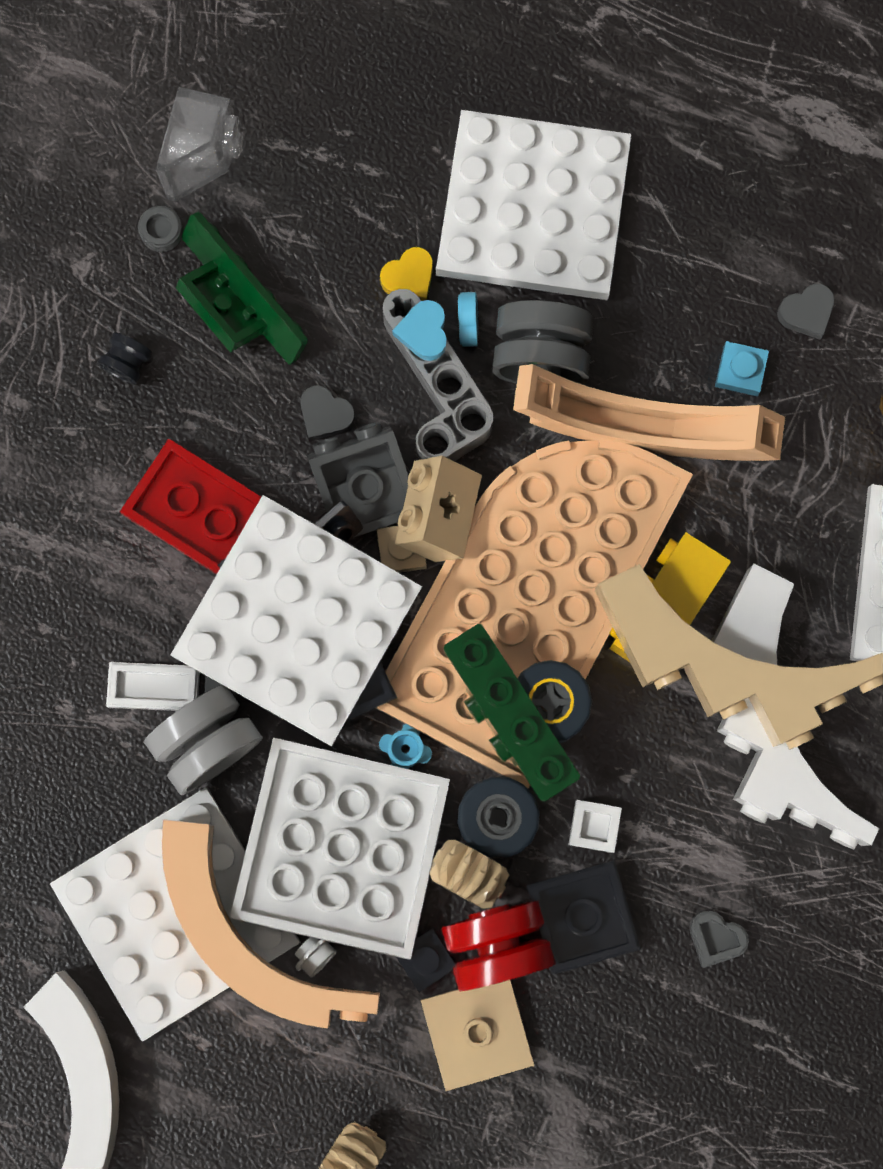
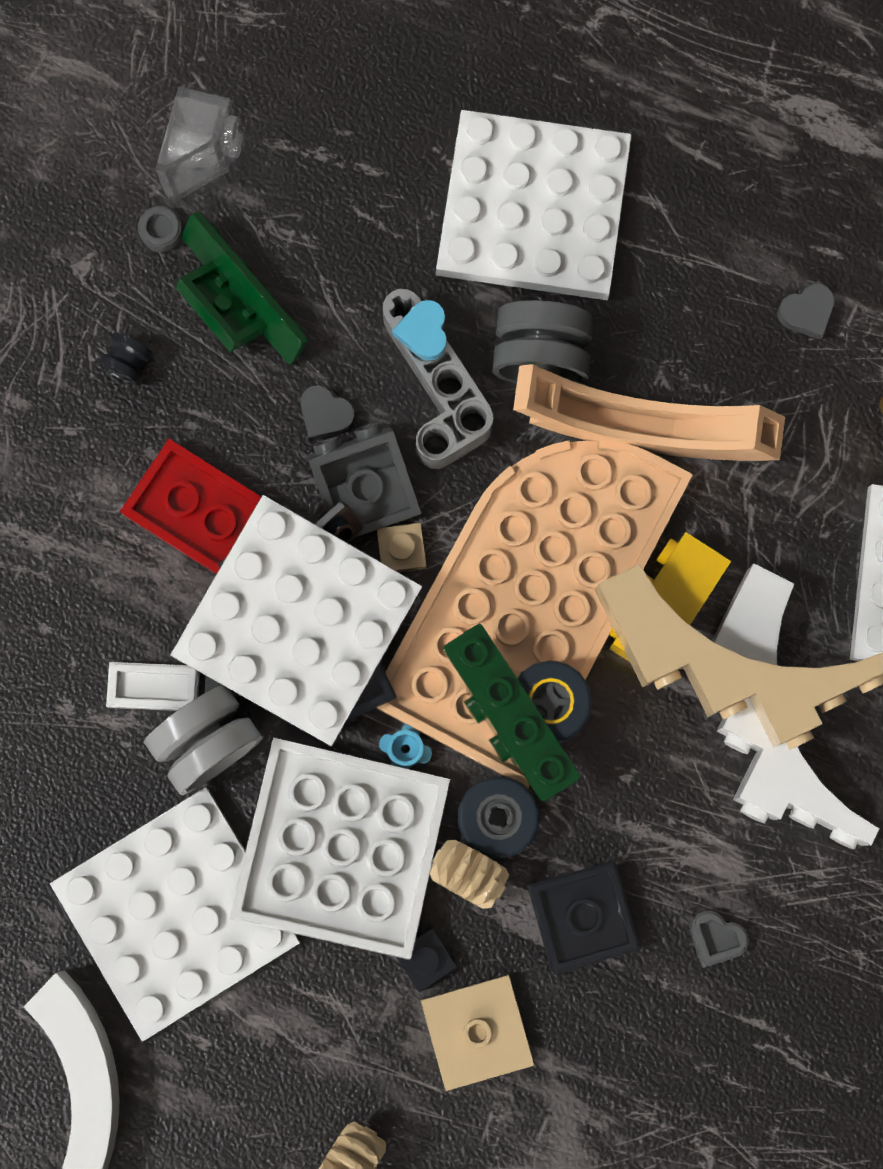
(212, 934): light nougat arch -> none
(314, 955): white plate -> none
(410, 273): yellow tile -> none
(438, 509): tan brick -> none
(468, 319): medium azure tile -> none
(500, 953): red wheel -> none
(594, 826): white plate -> none
(741, 368): medium azure plate -> none

